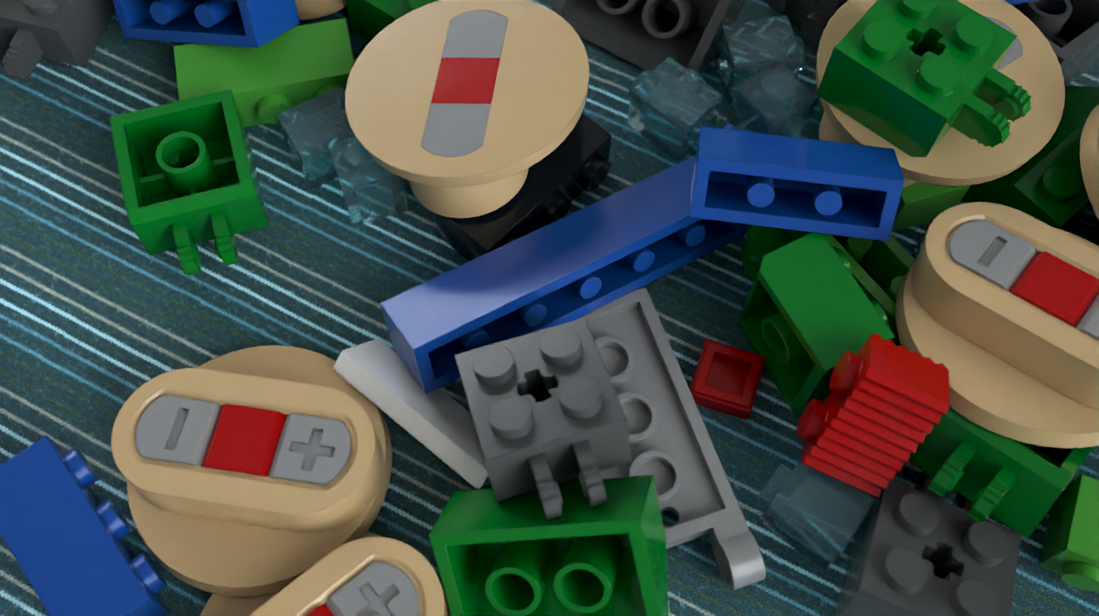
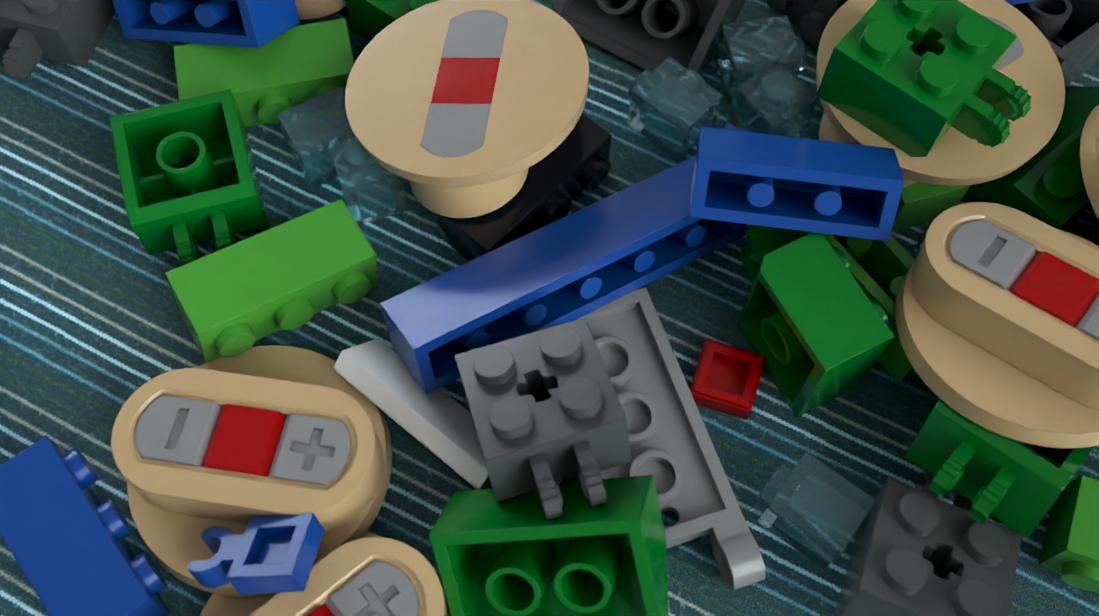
(267, 558): none -> blue plate
(273, 280): none -> bright green brick
(874, 414): red brick -> none

